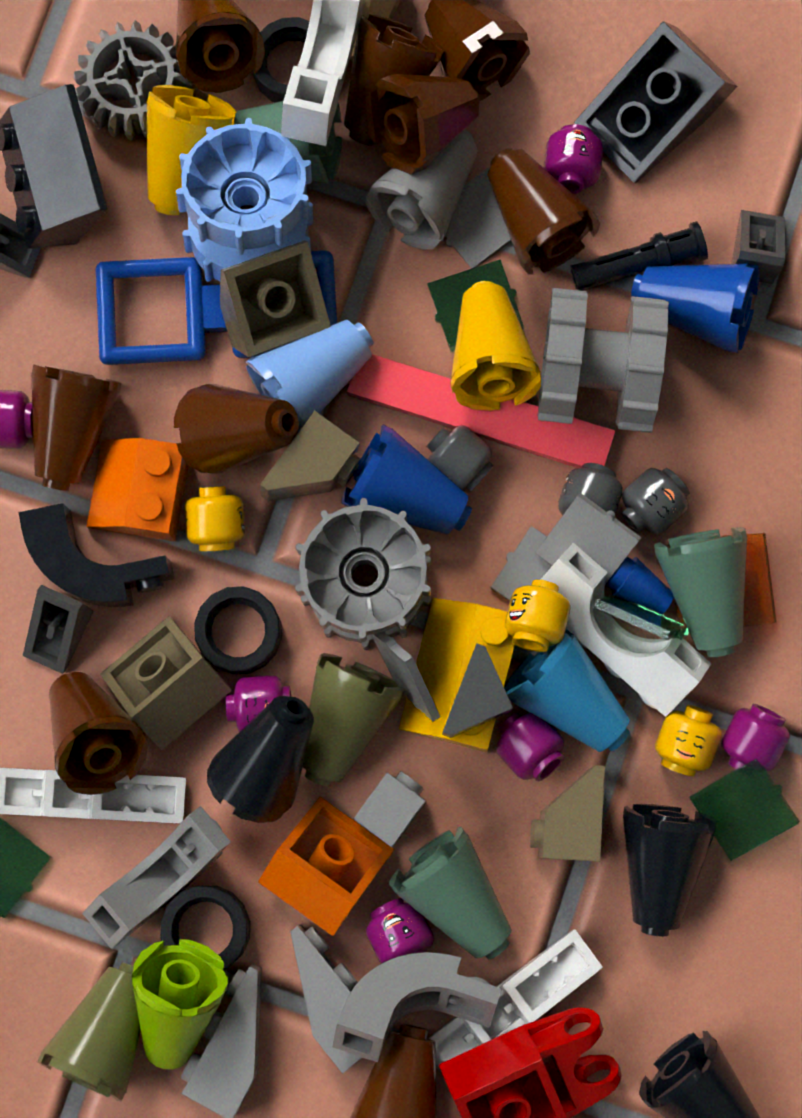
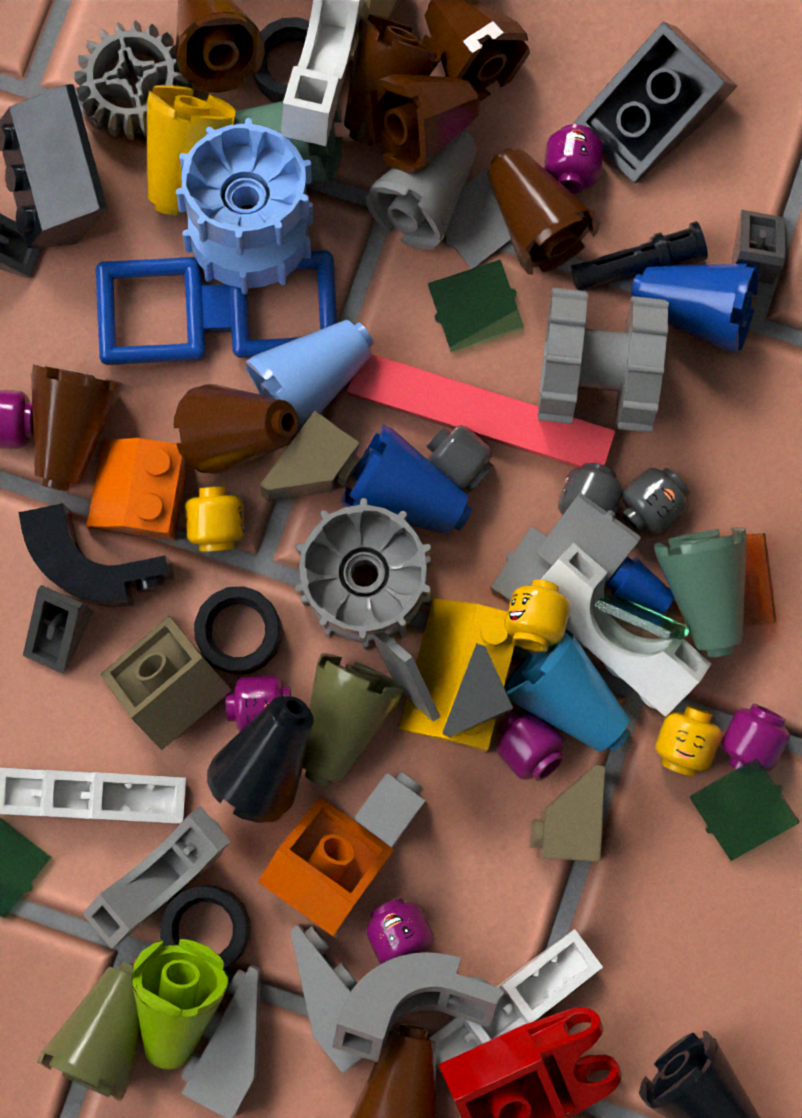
(92, 736): reddish brown cone -> none
(272, 300): dark tan slope -> none
(455, 894): sand green cone -> none
(492, 352): yellow cone -> none
(664, 862): black cone -> none

